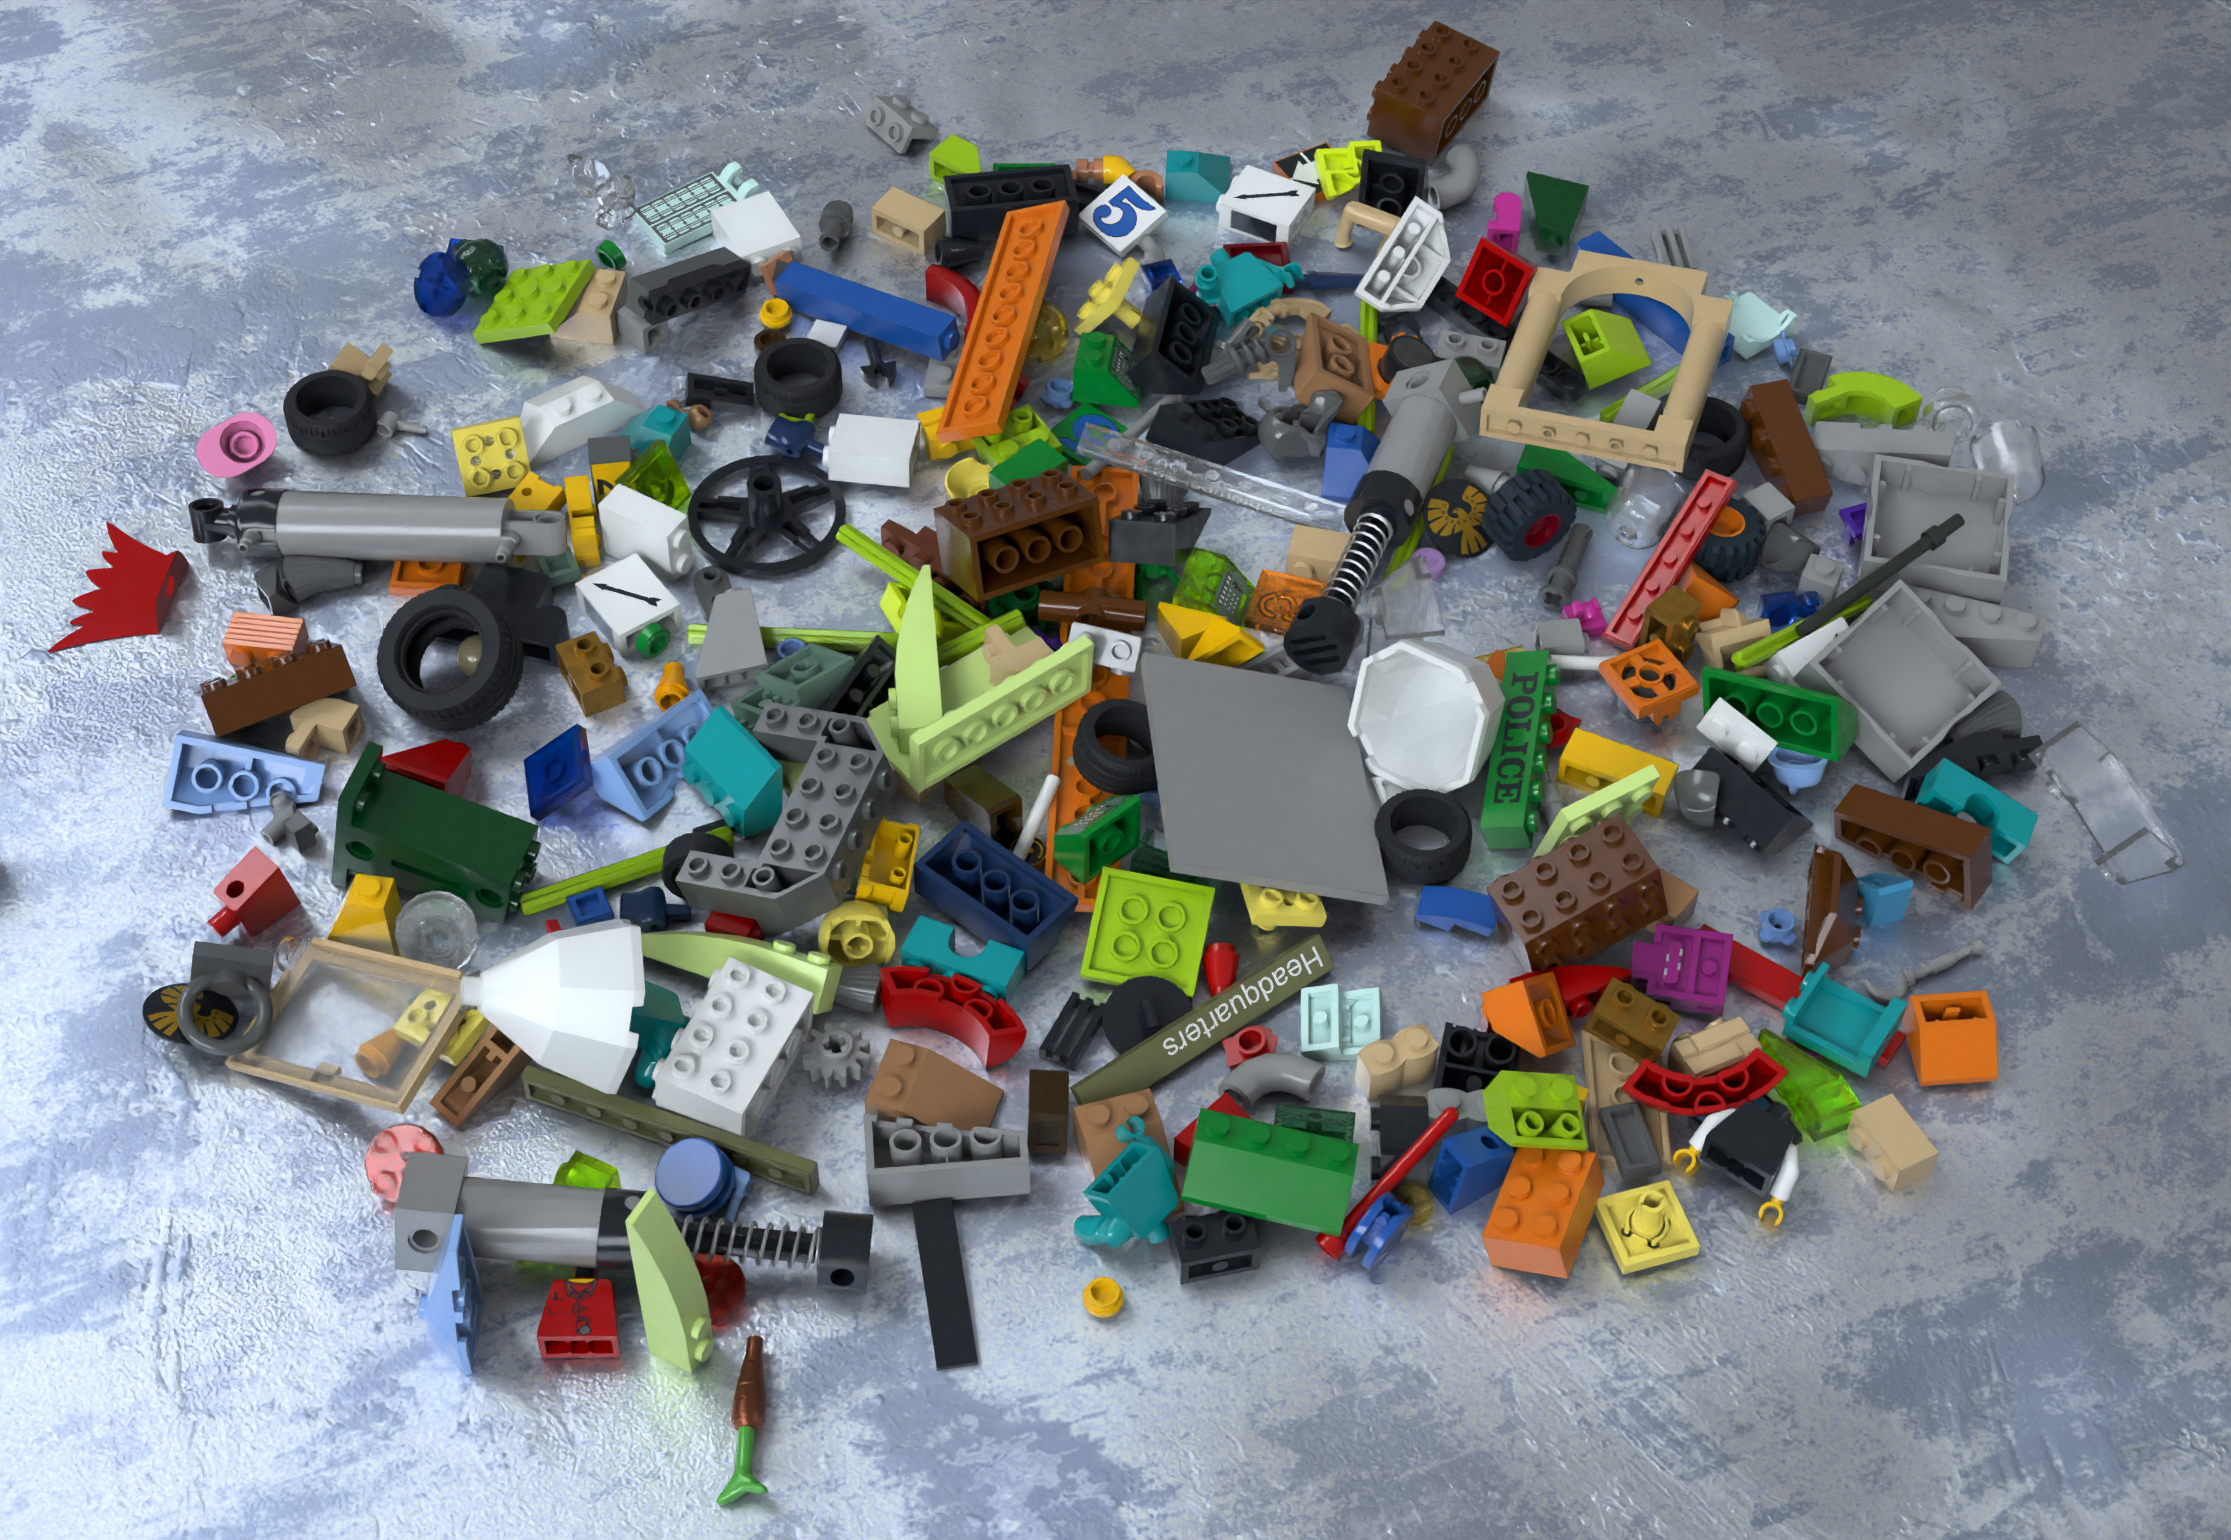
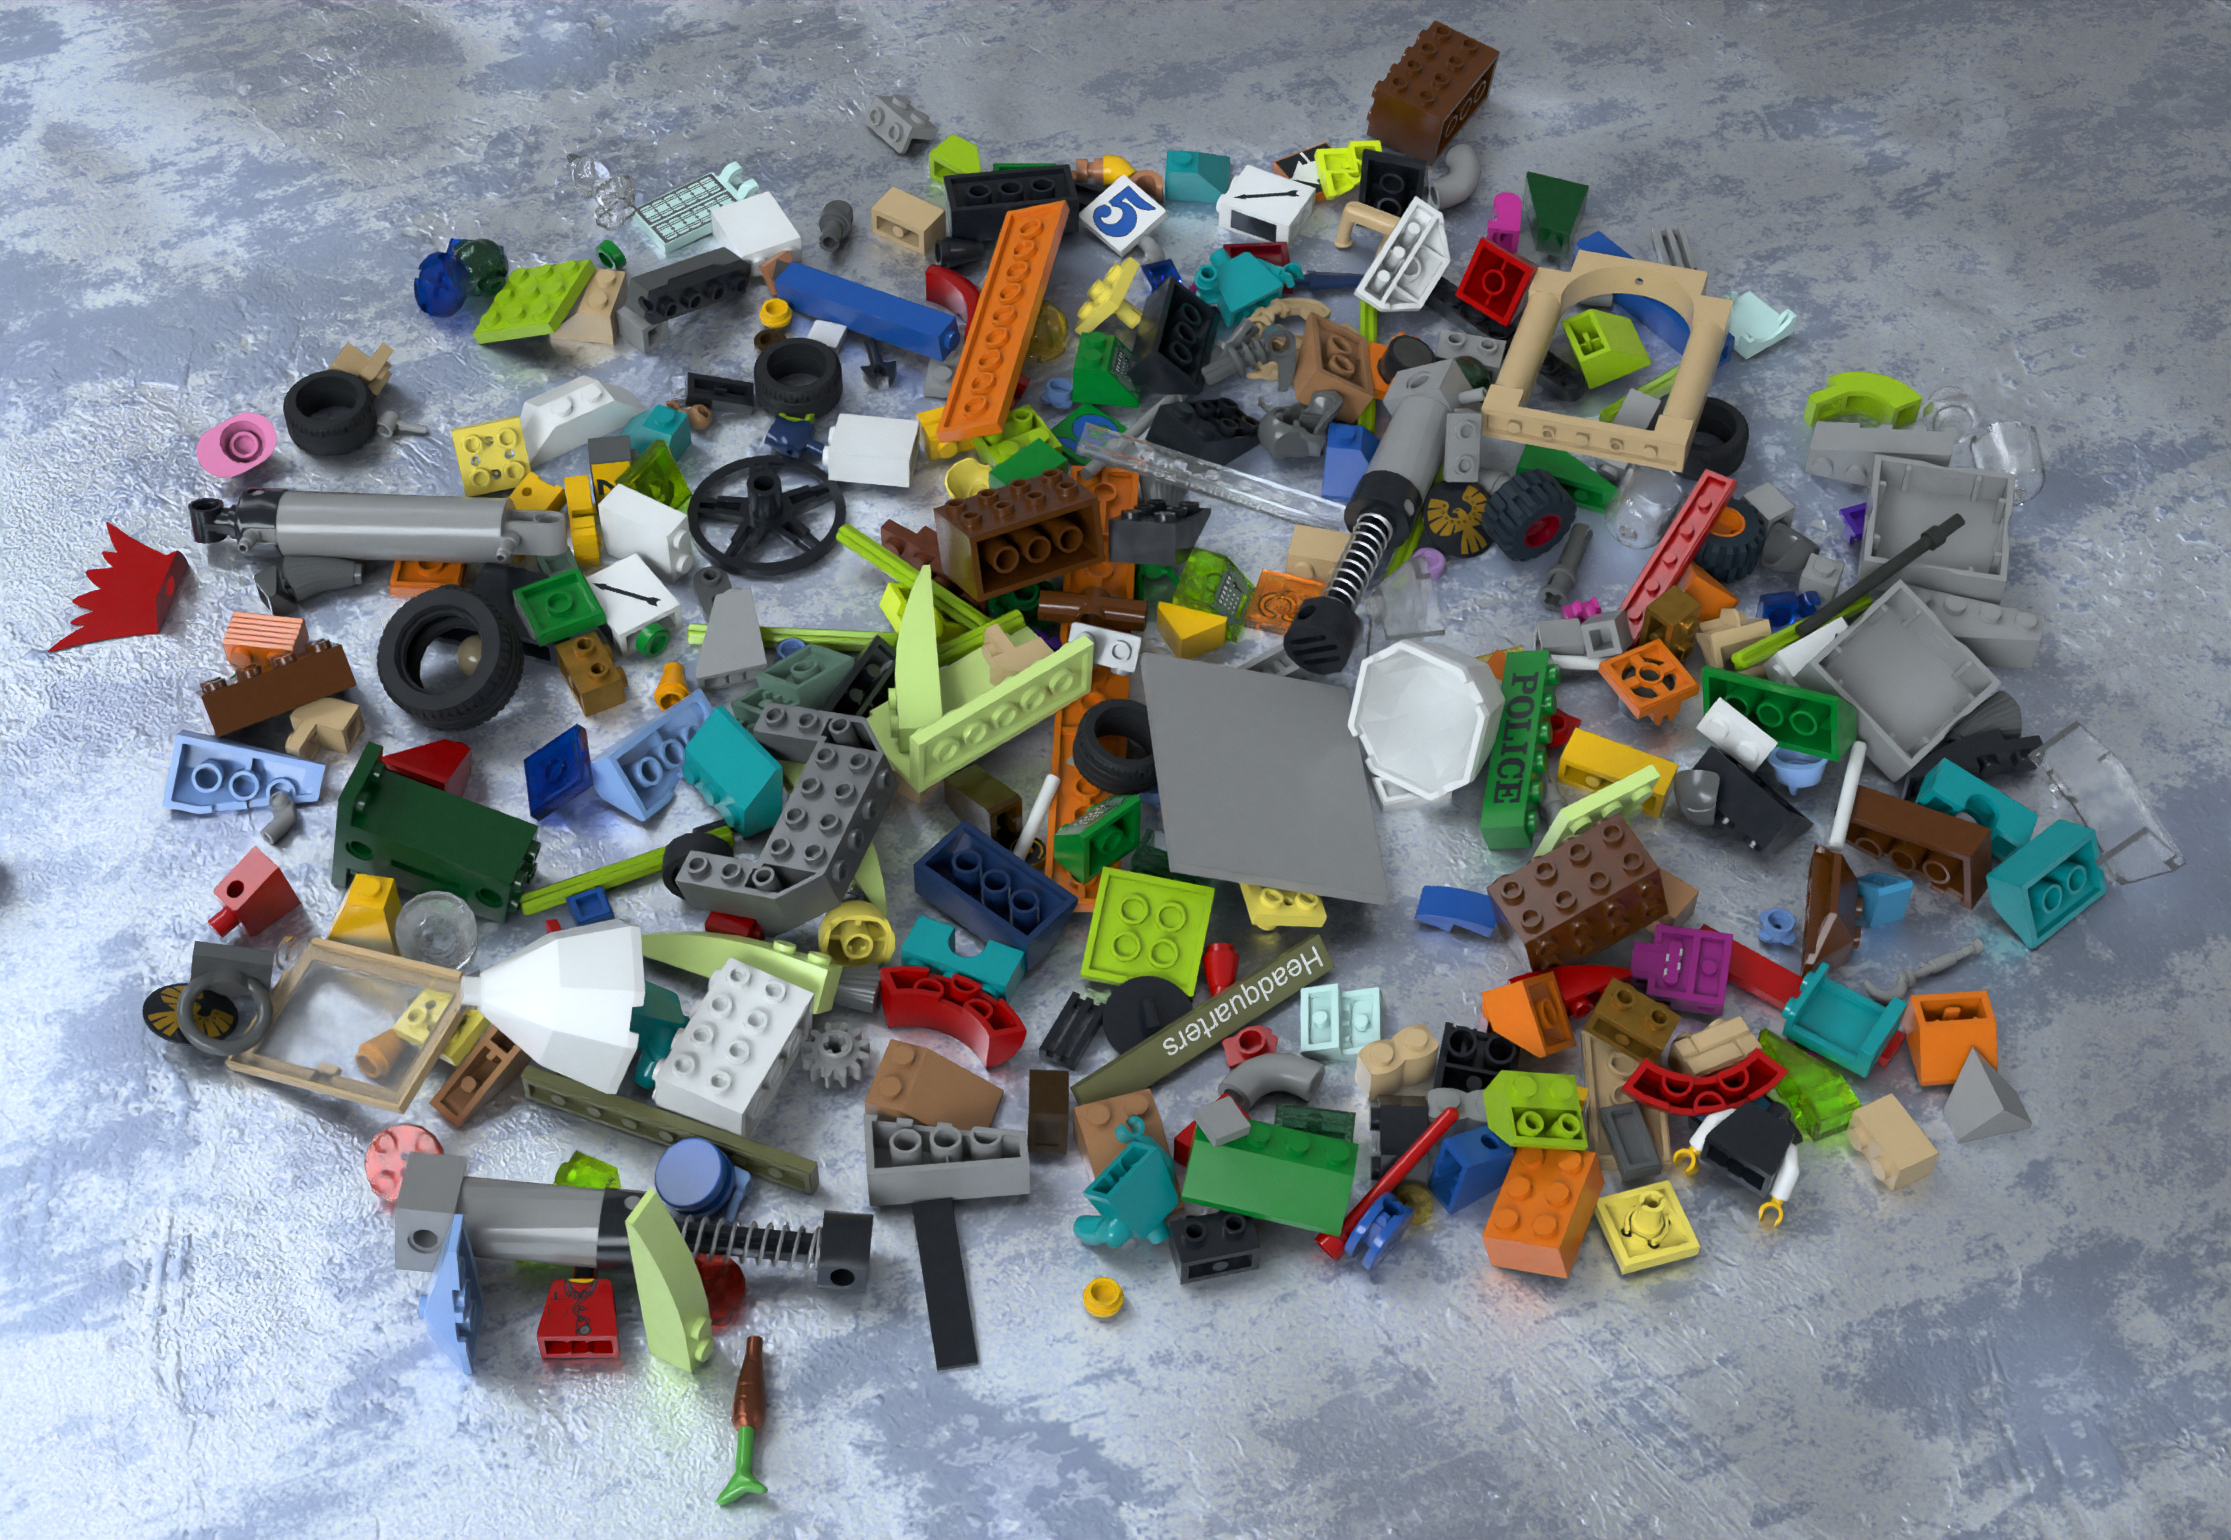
(300, 831): flat silver piece -> none
(559, 606): none -> green tile
(650, 909): dark blue piece -> none
(888, 865): yellow piece -> none
(1222, 1121): none -> light grey tile
(1225, 645): yellow slope -> none
(1385, 325): black piece -> none
(1427, 809): black tyre -> none
(1462, 445): none -> light grey bracket
(1606, 634): none -> light grey brick
(1784, 350): medium blue plate -> none
(1784, 446): reddish brown wedge -> none
(1809, 374): dark grey tile -> none
(1847, 796): none -> white bar
(1983, 1103): none -> light grey slope
(2048, 881): none -> teal slope

